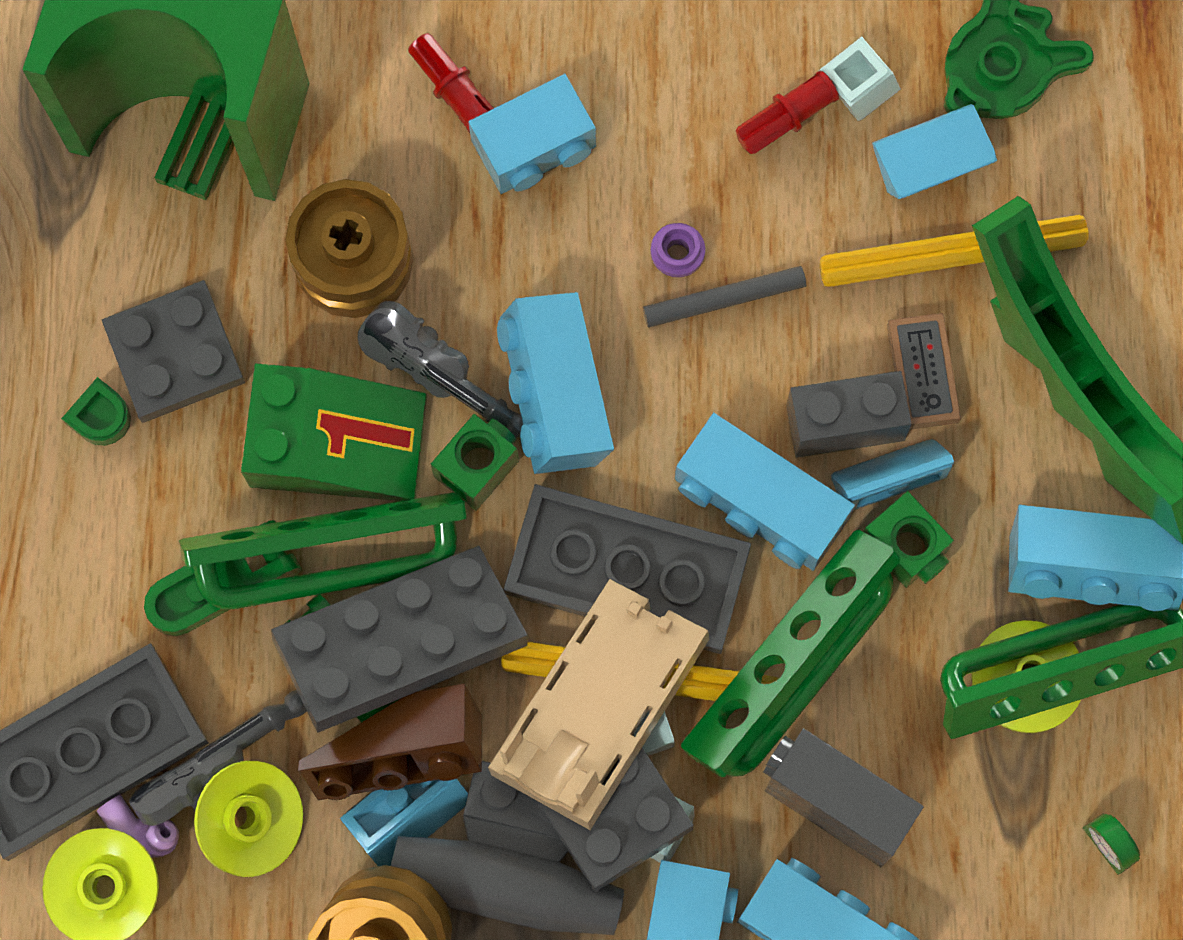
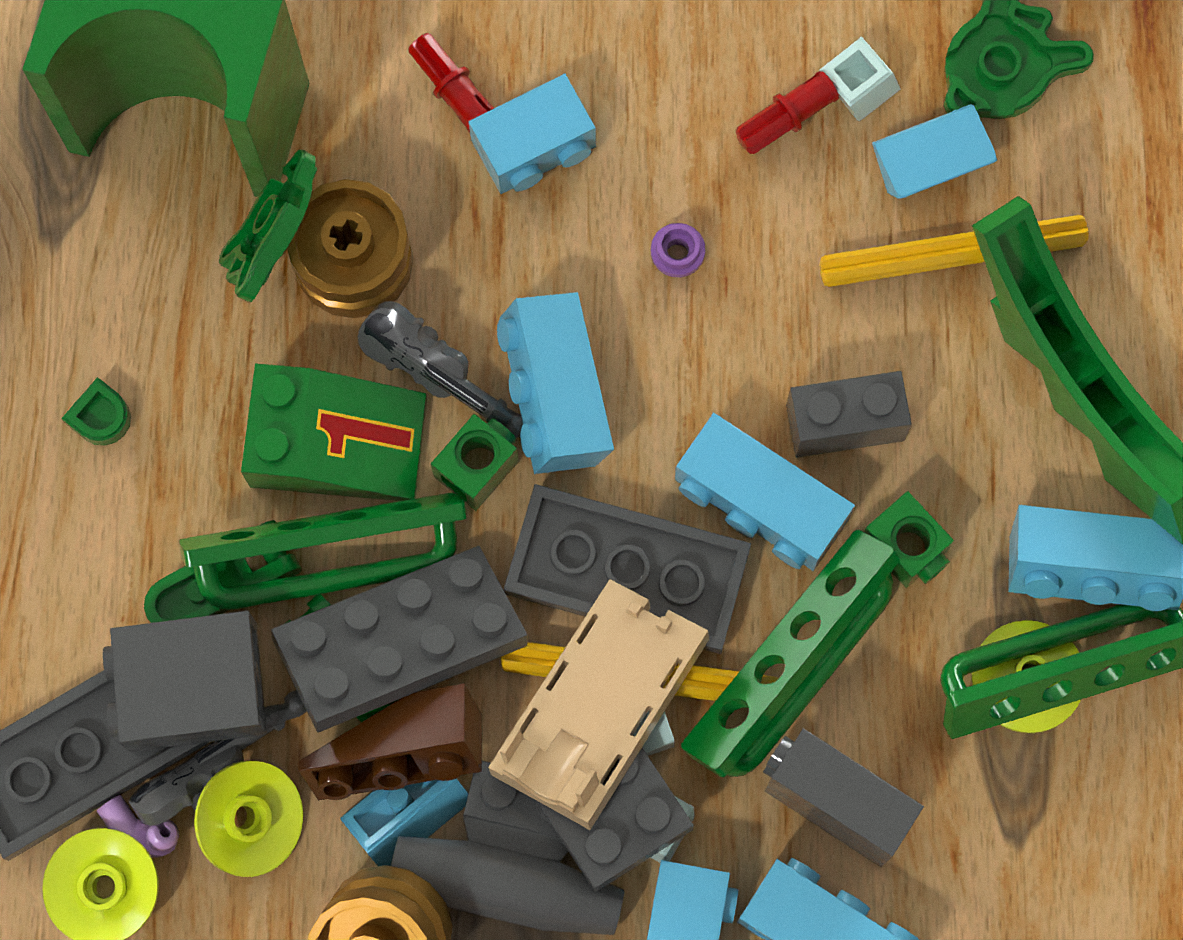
(173, 351): dark grey plate -> none
(185, 681): none -> dark grey brick
(196, 150): green tile -> none
(269, 227): none -> green tile
(724, 296): dark grey bar -> none
(893, 473): medium azure slope -> none
(923, 356): tile -> none
(1113, 842): green tile -> none

